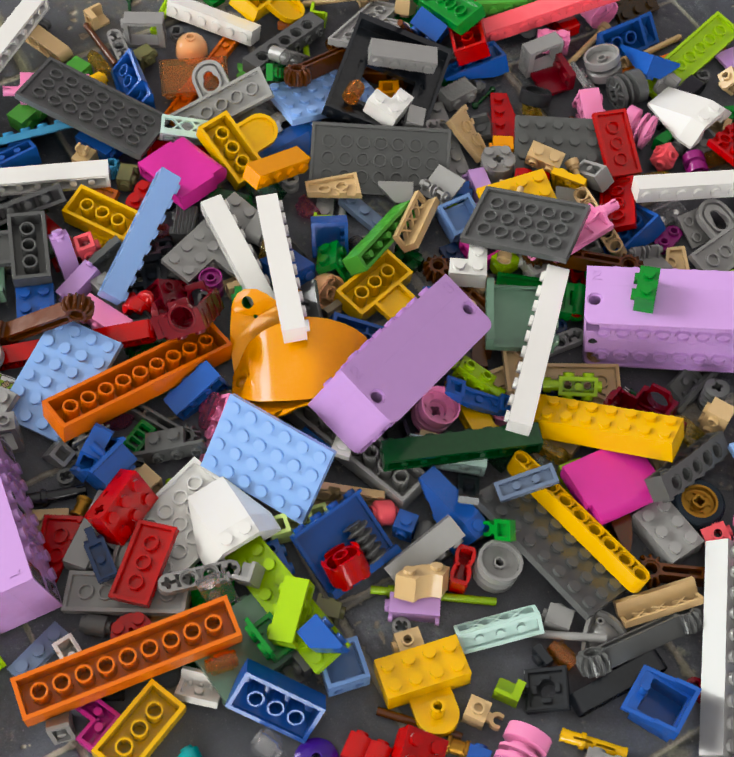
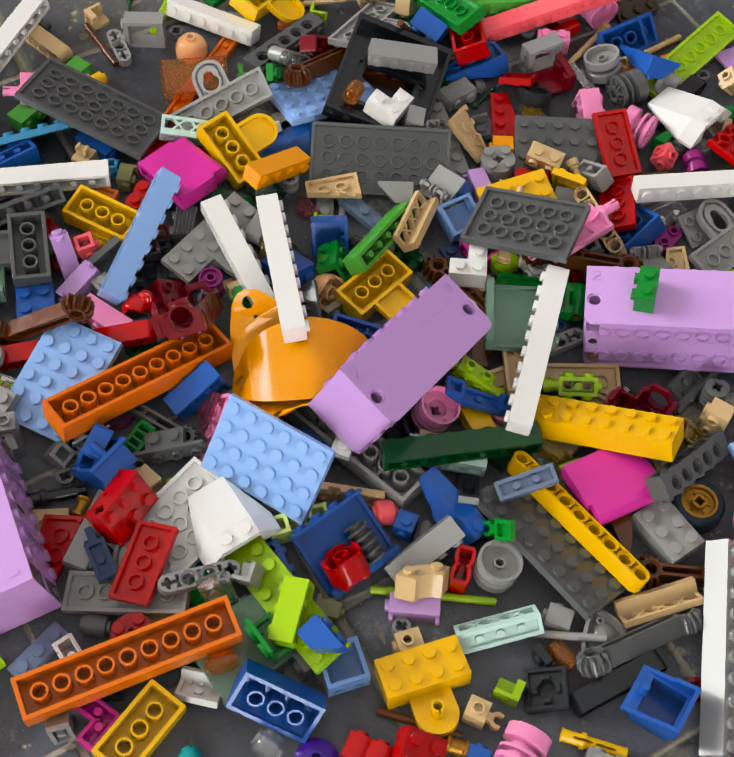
(98, 62): clear yellow plate -> none
(131, 80): blue slope -> none
(145, 56): olive brick -> none
(314, 44): none -> dark red brick
(389, 87): light orange brick -> none
(518, 79): none -> red plate
(708, 533): coral brick -> none
(713, 159): clear orange brick -> none

